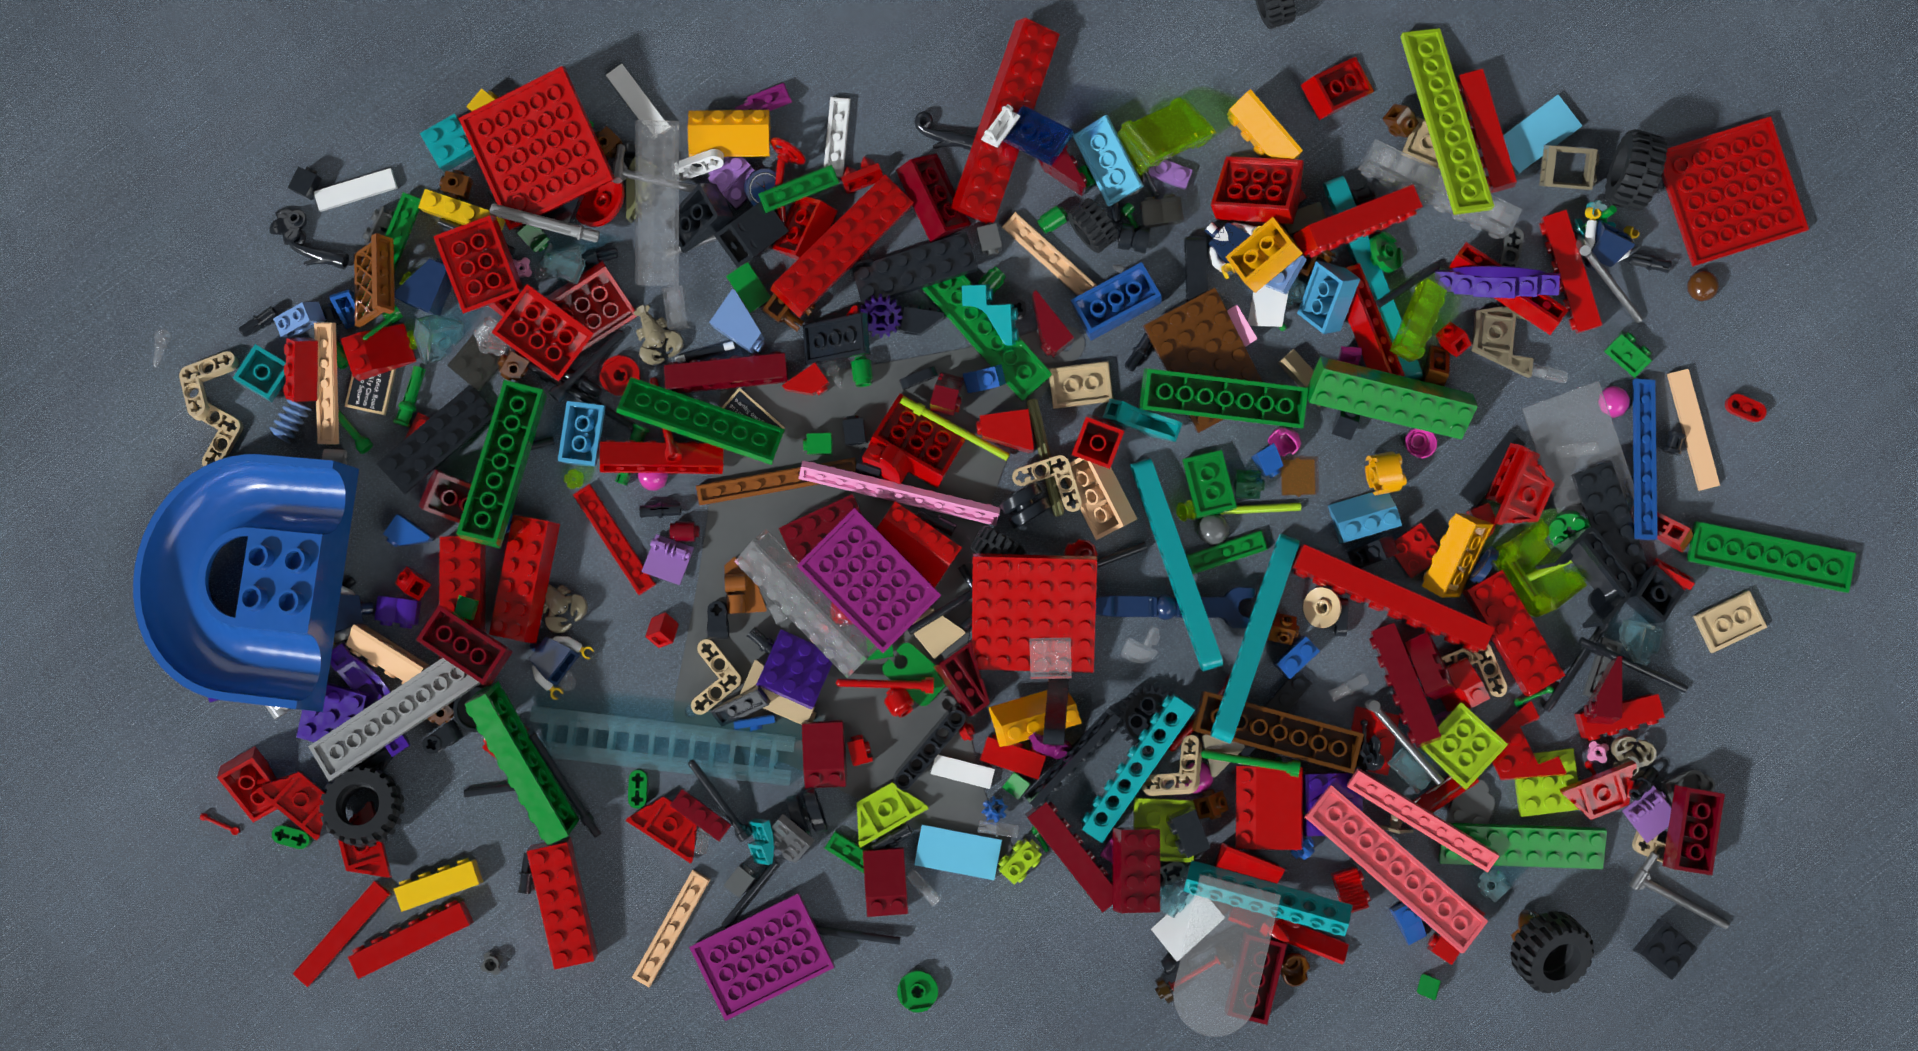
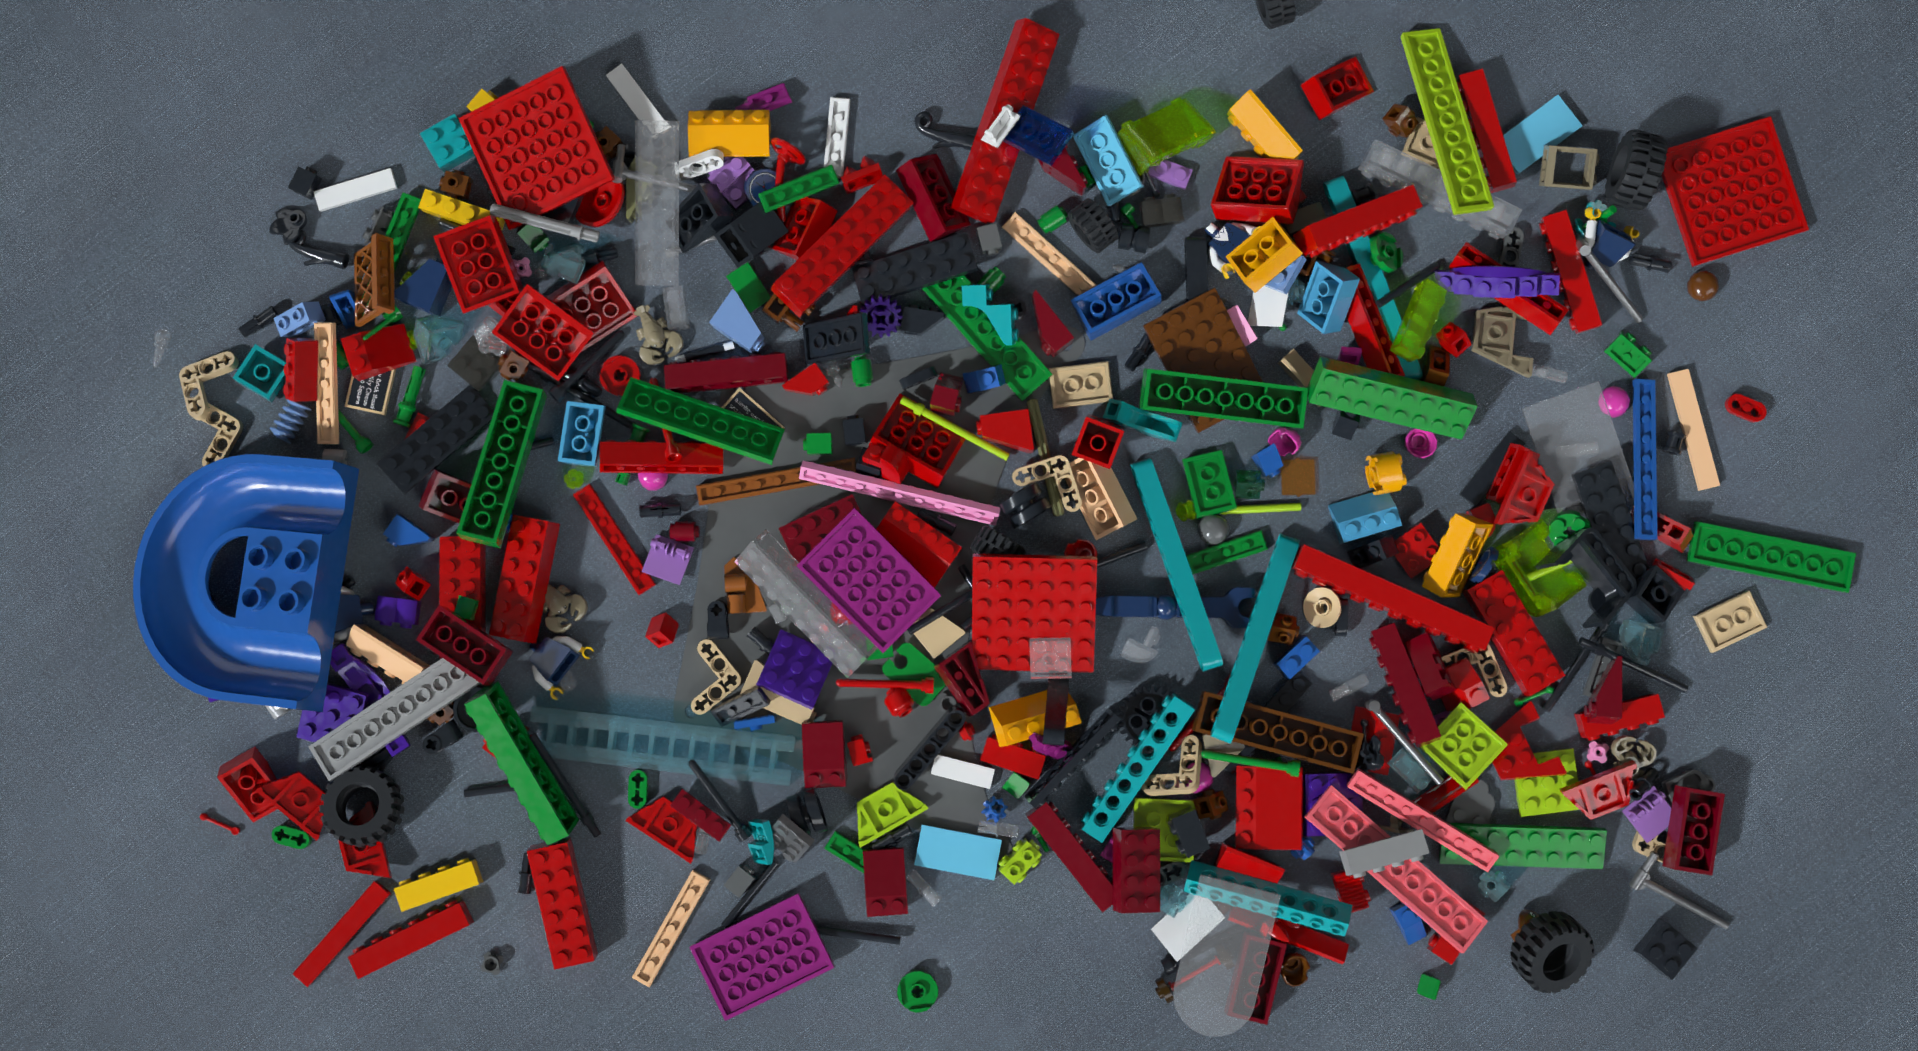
(1384, 852): none -> light grey brick

